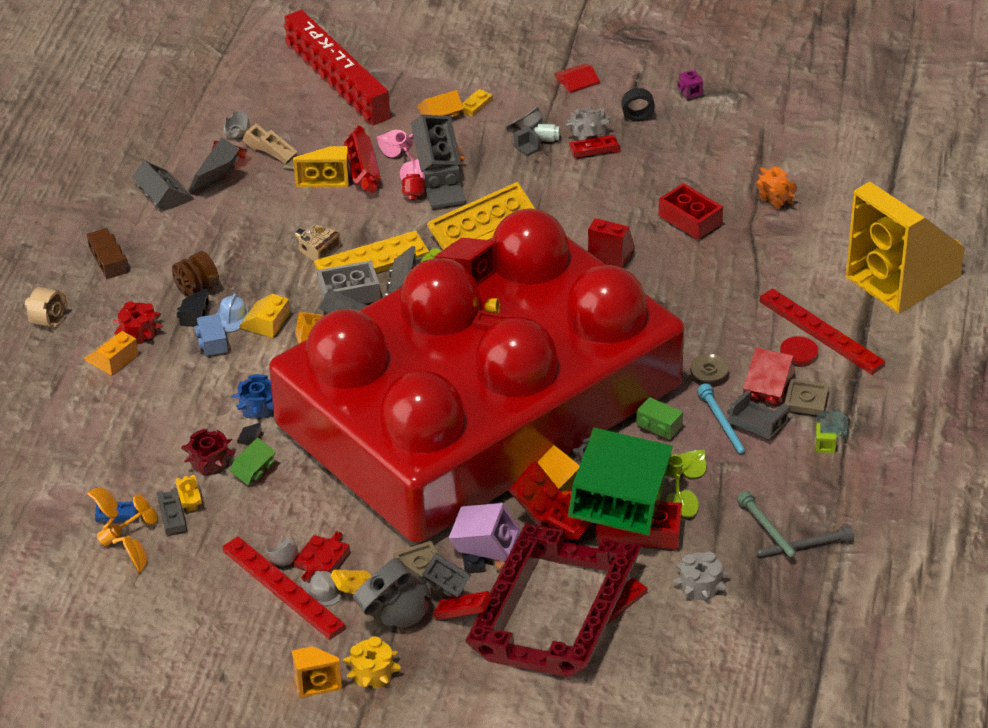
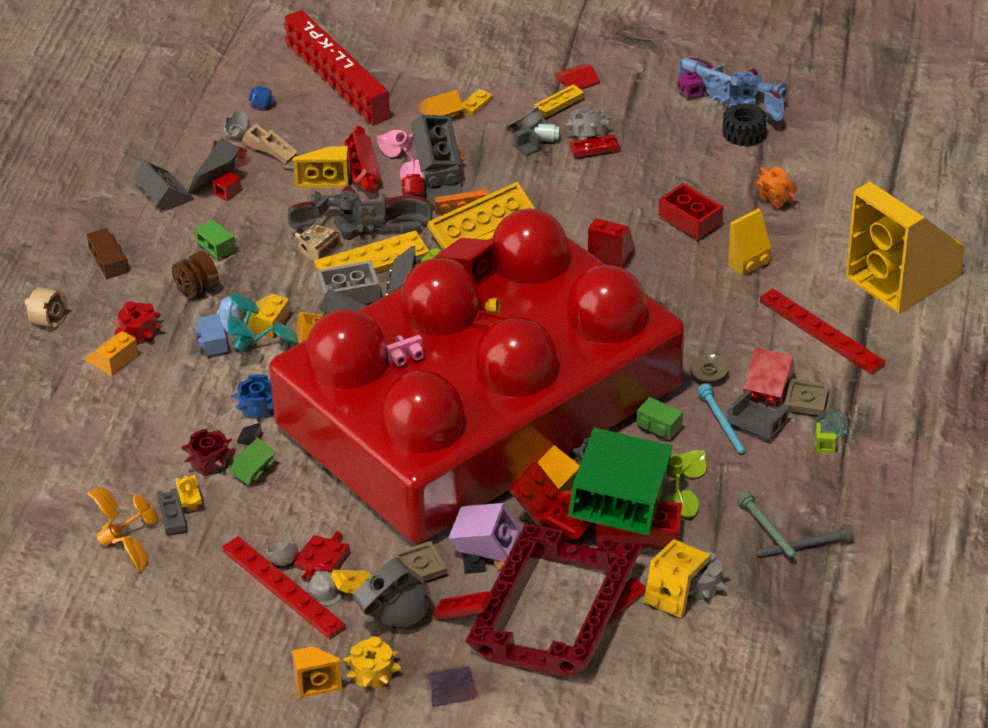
(125, 509): blue plate -> none
(193, 308): black slope -> none
(215, 239): none -> bright green brick
(226, 186): none -> red brick
(245, 334): none -> teal plant
(261, 97): none -> blue head
(363, 216): none -> dark grey piece
(404, 349): none -> bright pink hips
(446, 574): dark grey bracket -> none
(450, 685): none -> slope
(451, 202): none -> orange plate
(560, 100): none -> yellow plate
(634, 94): black tyre -> none
(673, 570): none -> yellow bracket
(738, 88): none -> medium blue piece
(744, 124): none -> black tyre
(748, 243): none -> yellow slope
(801, 348): red tile -> none

